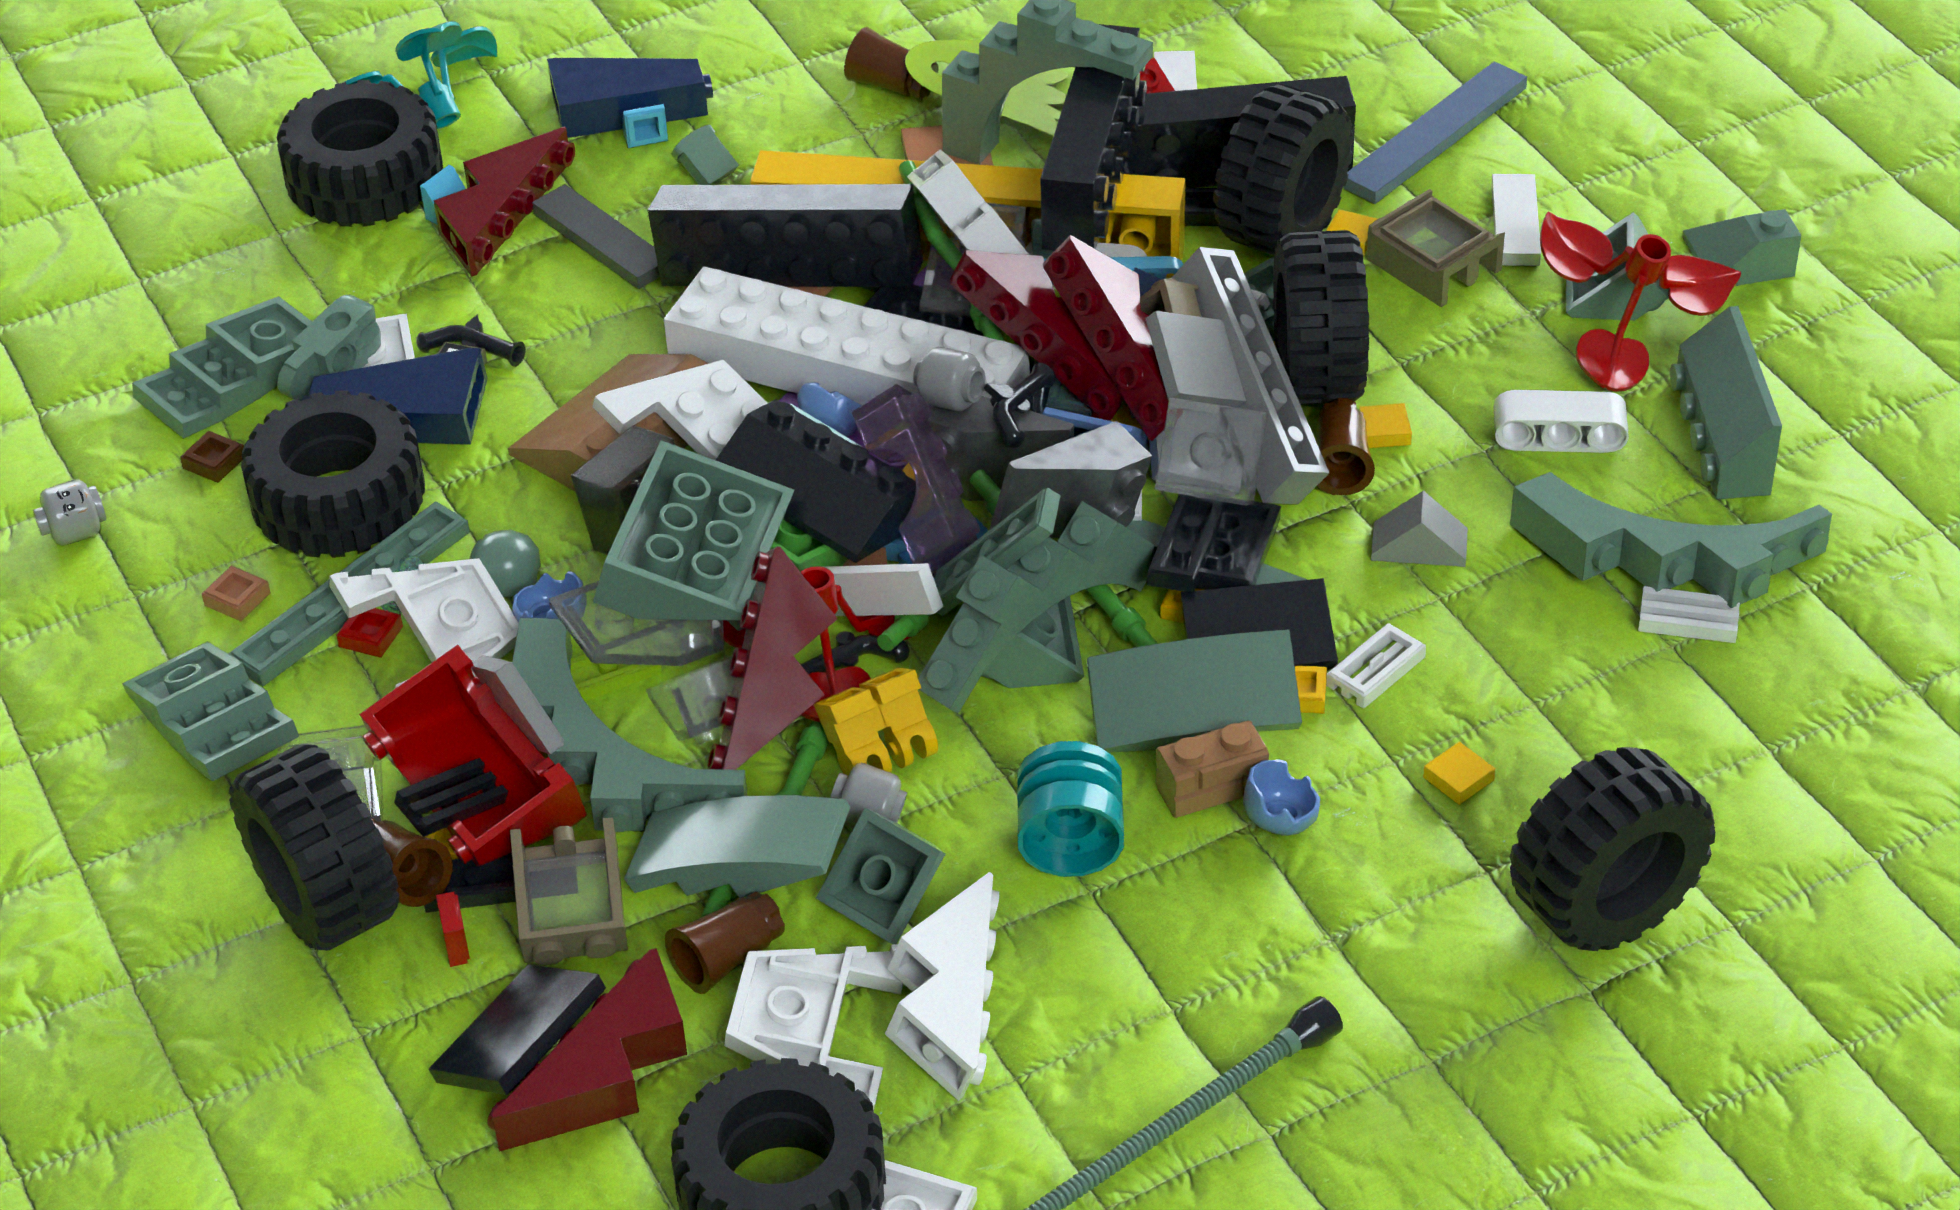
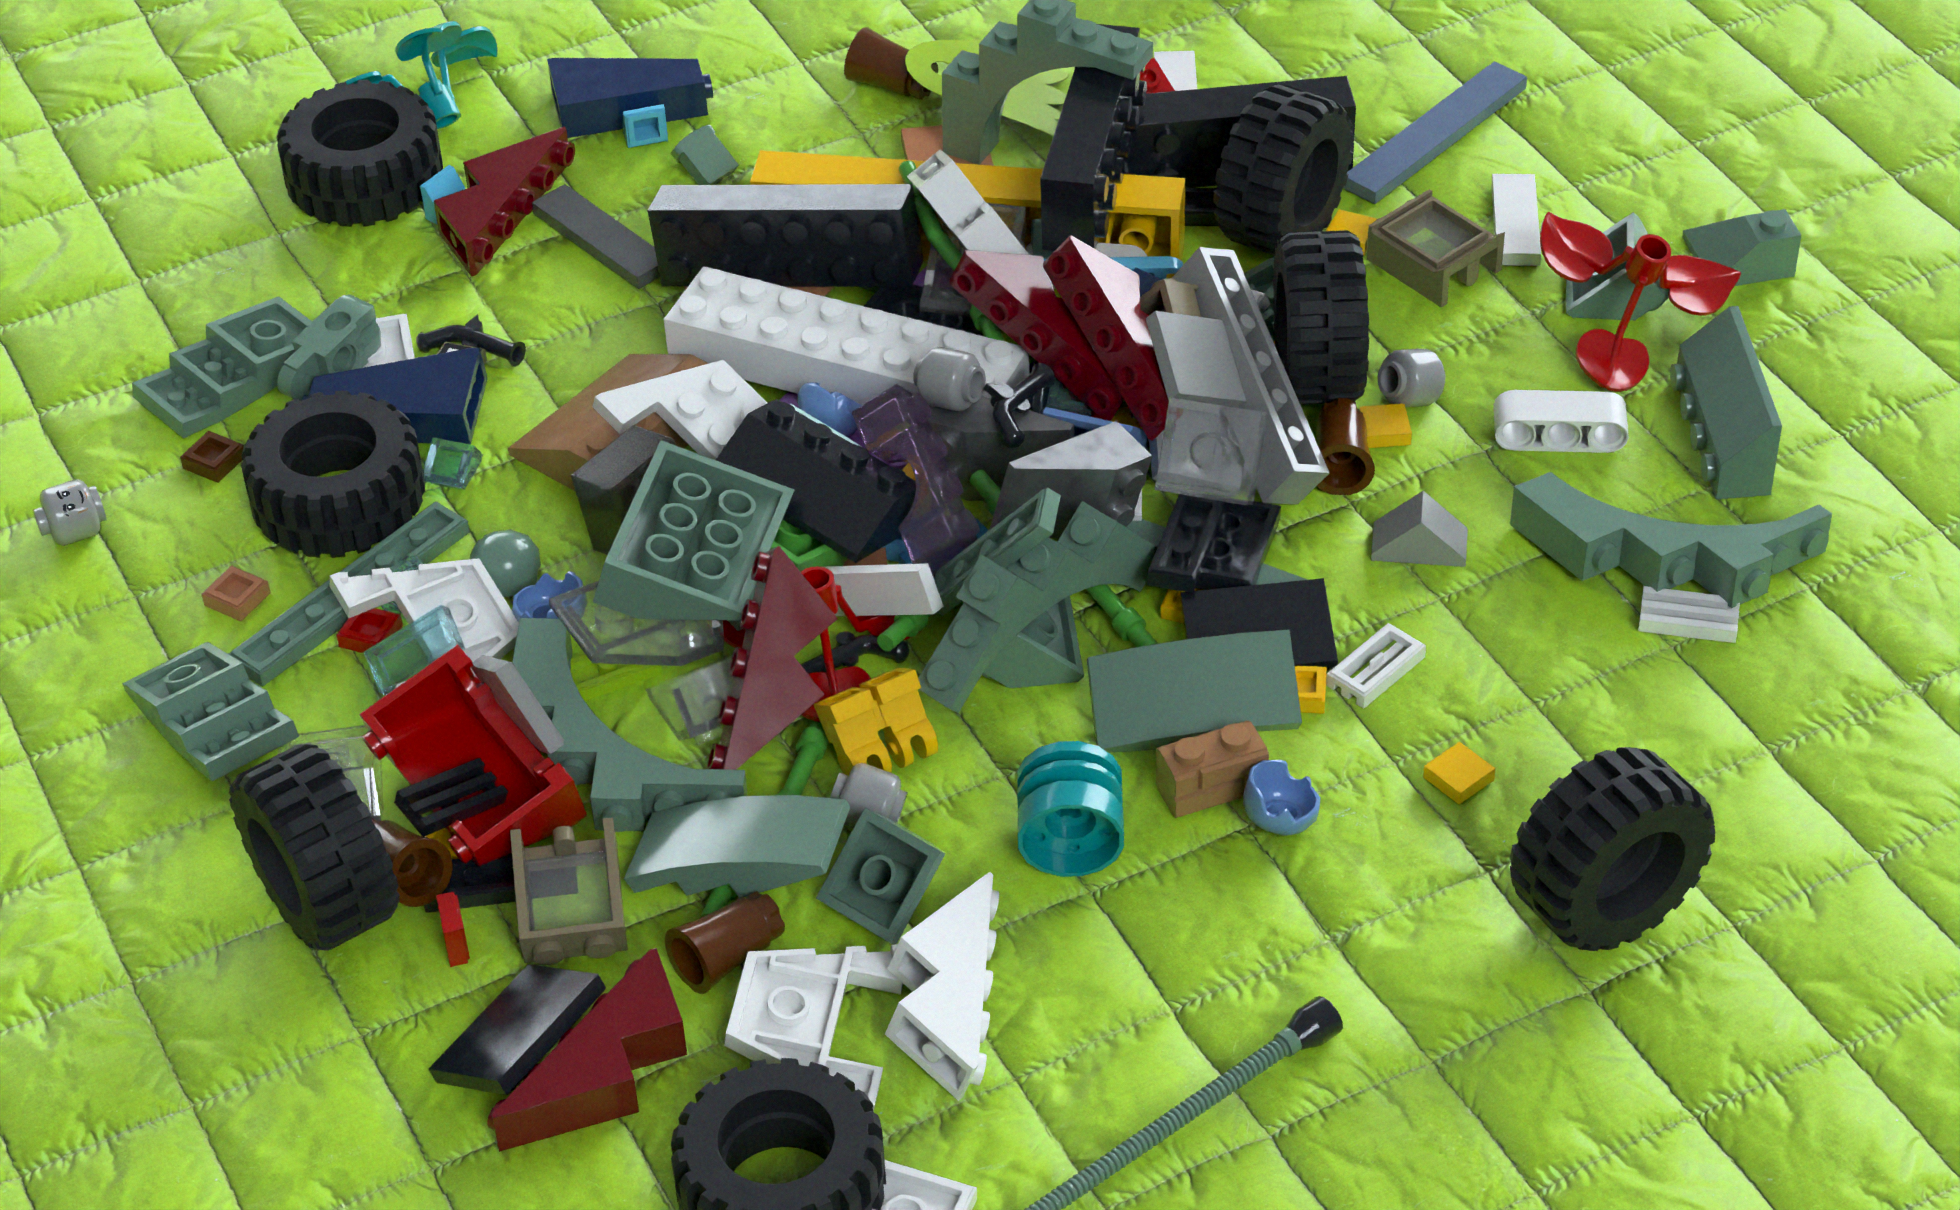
(412, 648): none -> clear light blue tile
(451, 463): none -> clear light blue slope
(1412, 377): none -> light grey head

